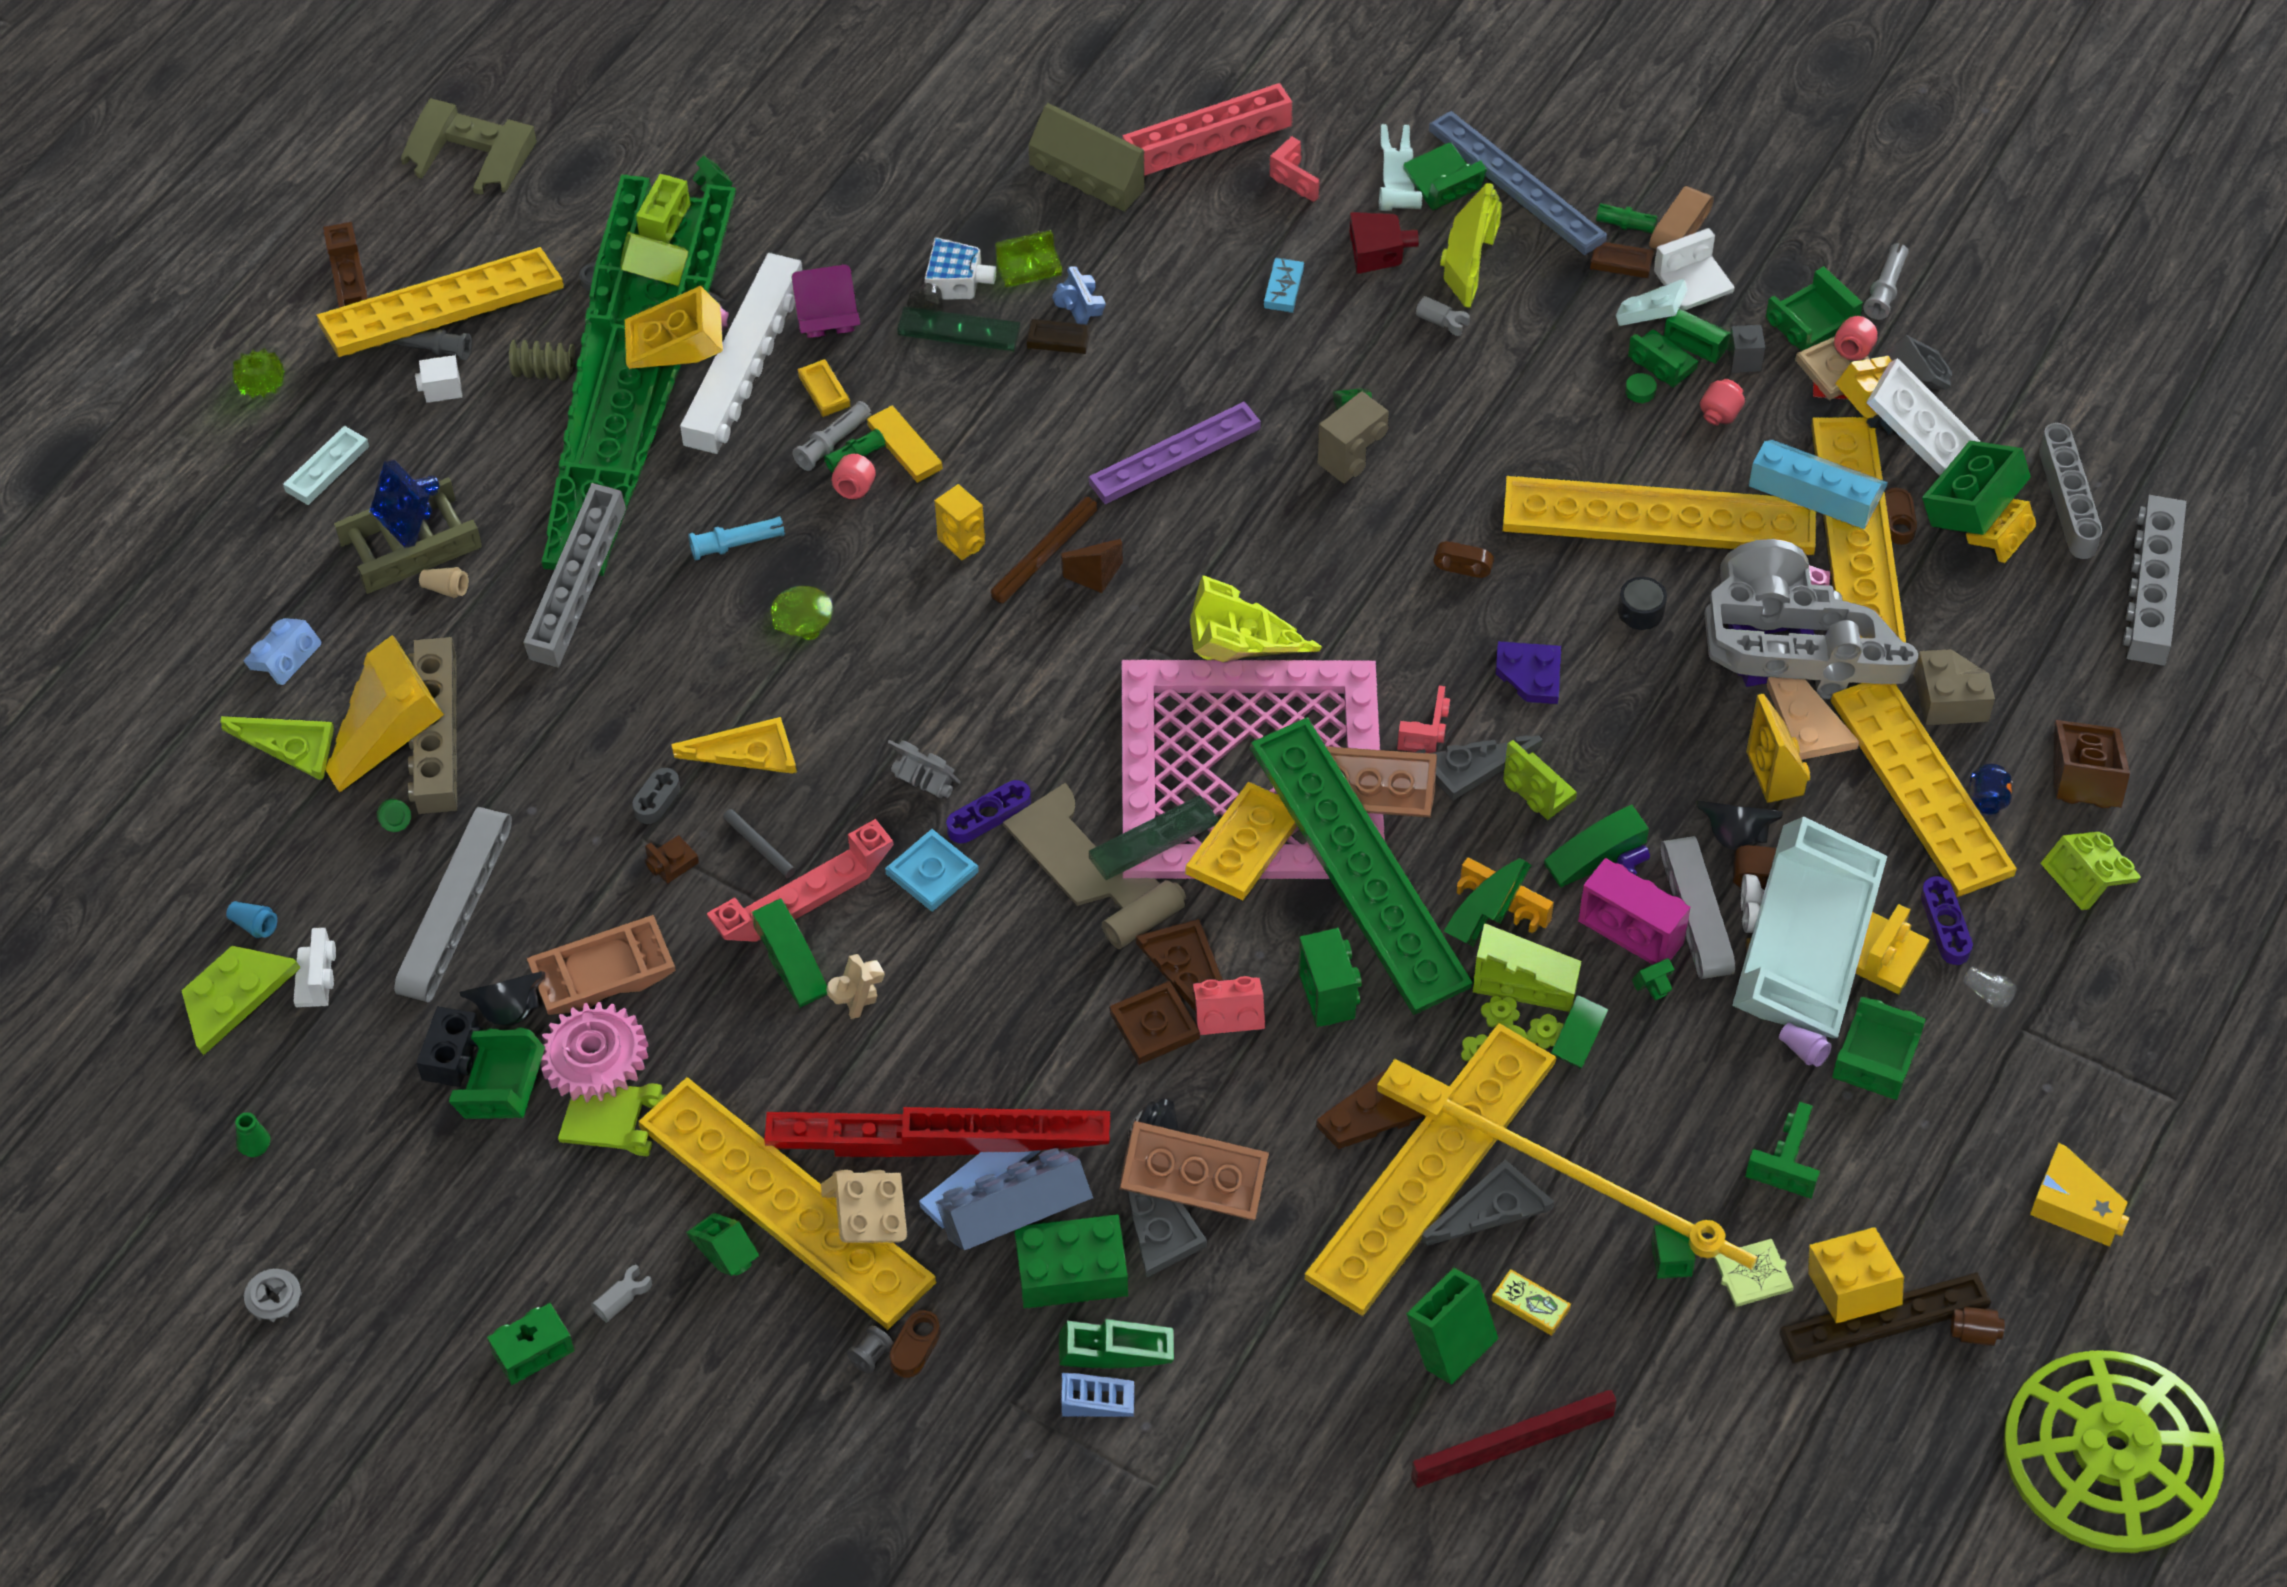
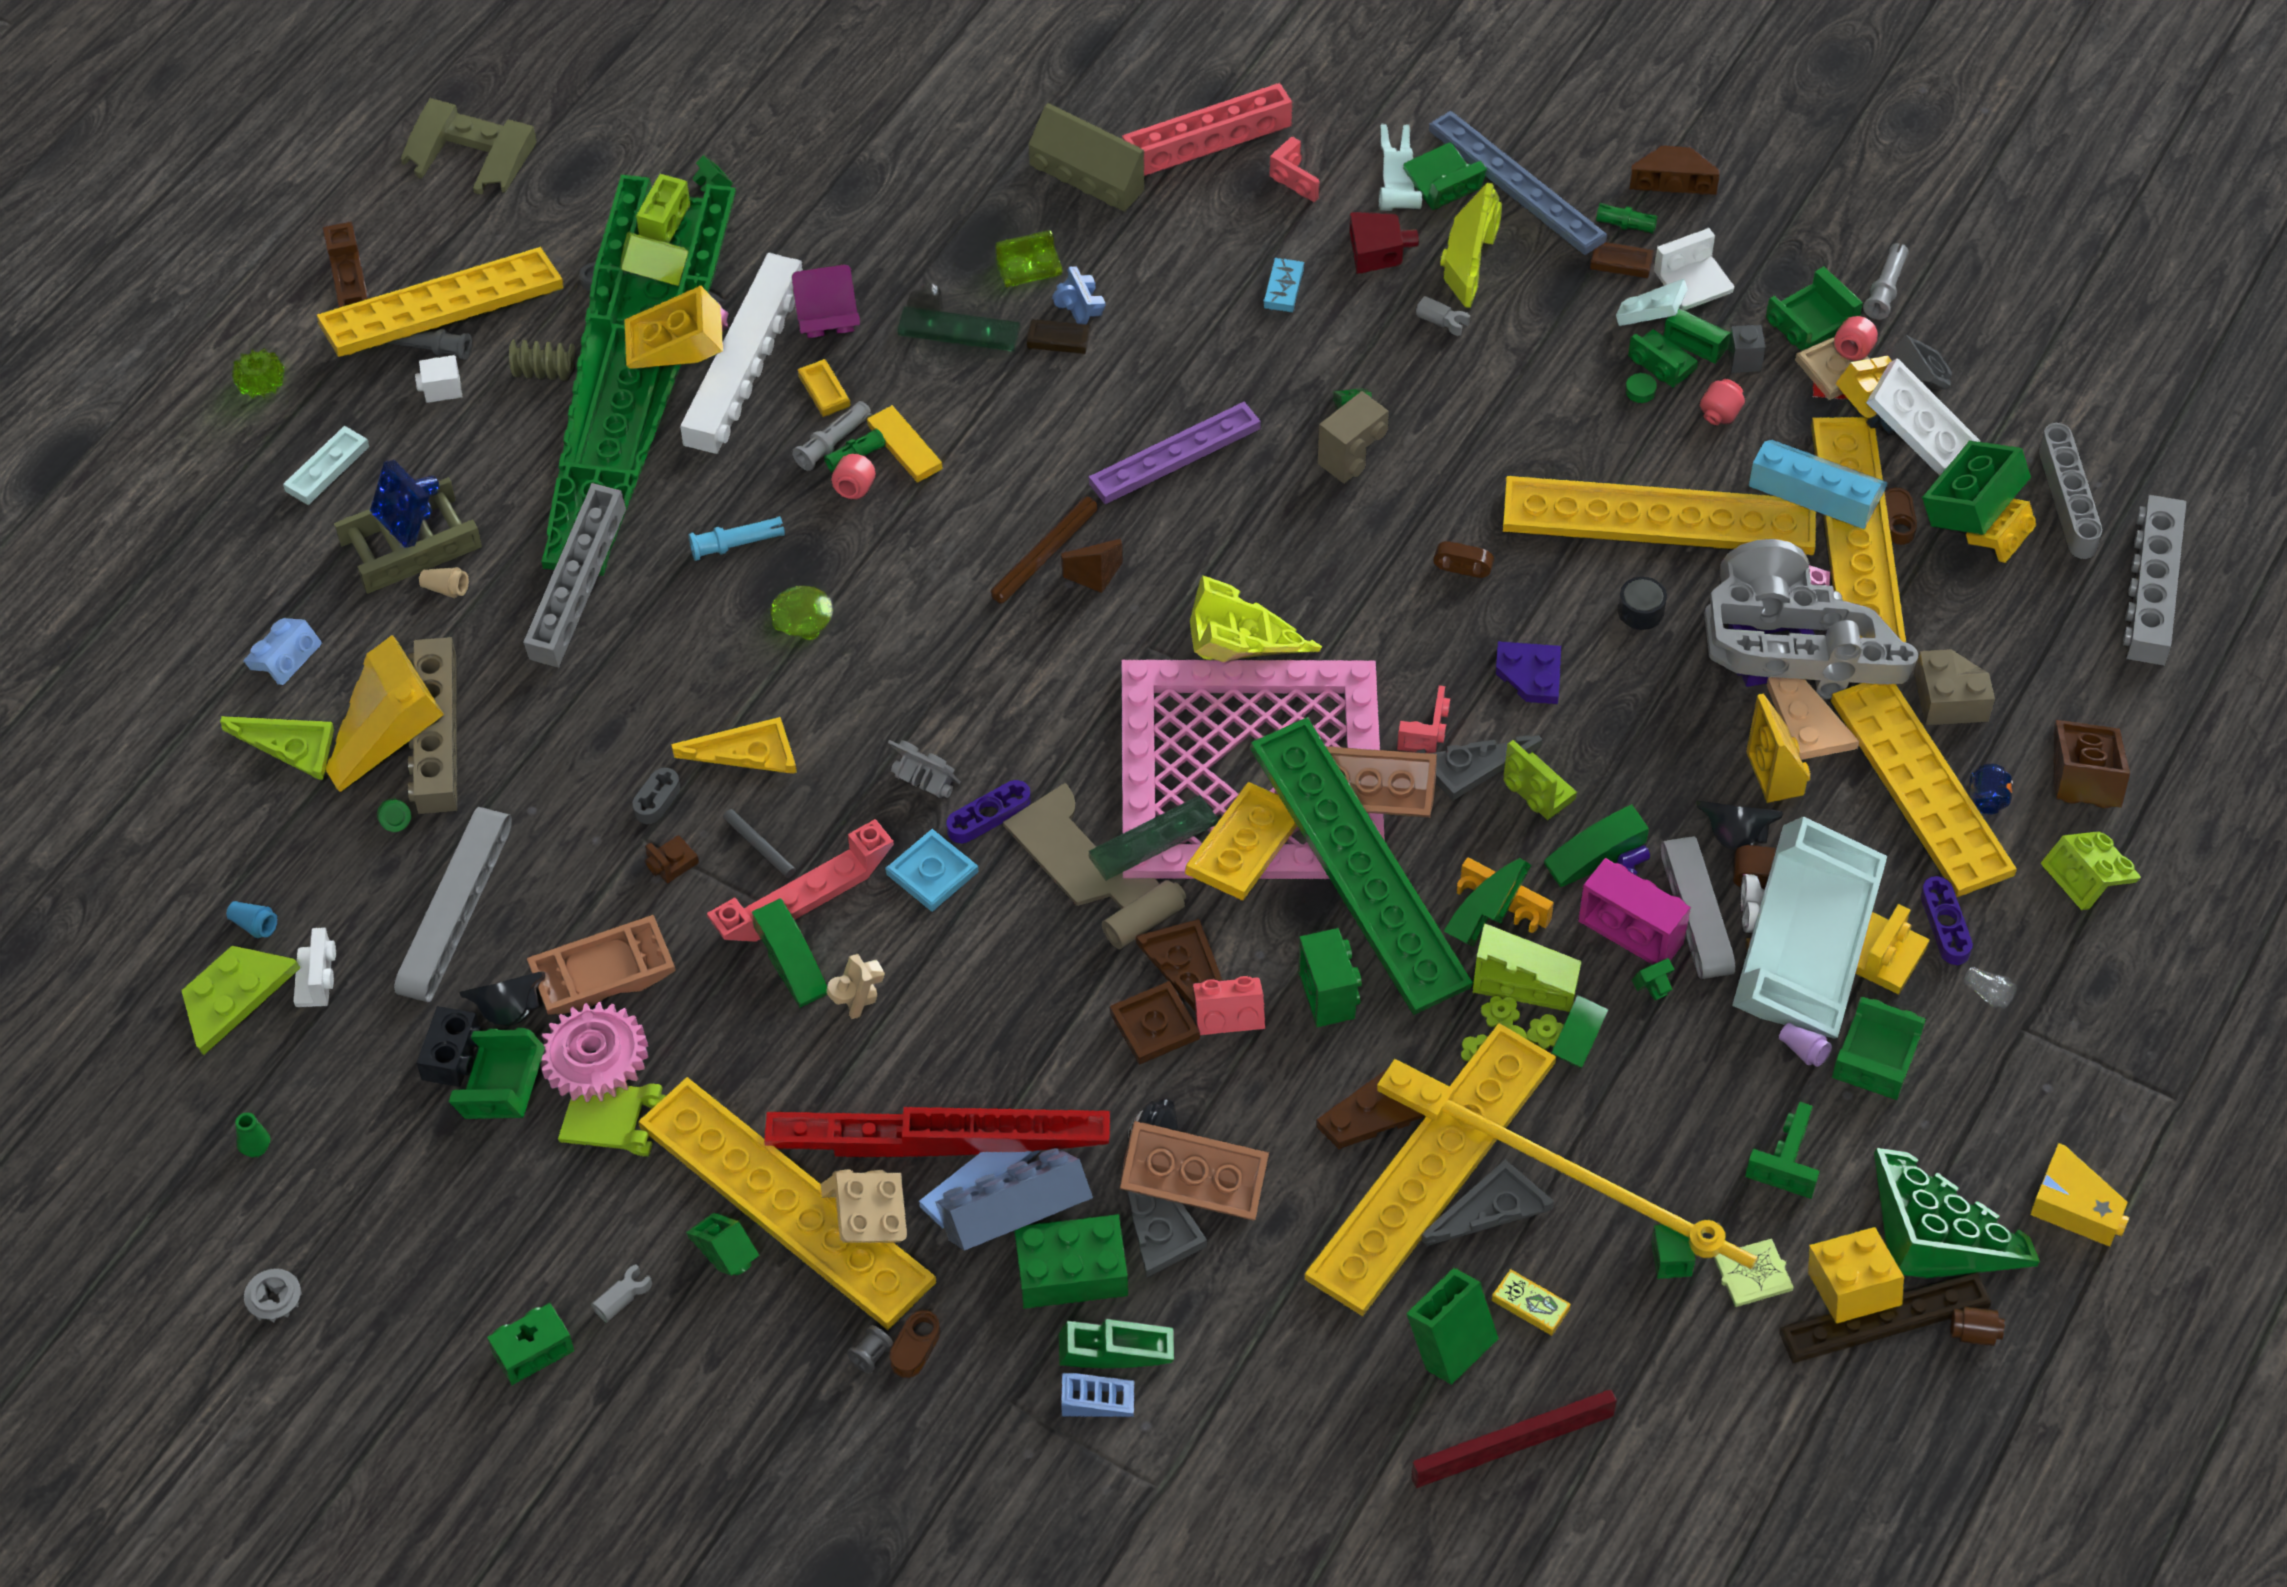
(957, 269): torso -> none
(960, 522): yellow brick -> none
(1675, 171): none -> reddish brown slope
(1682, 217): medium nougat beam -> none
(1936, 1230): none -> green slope
(2109, 1464): lime dish -> none

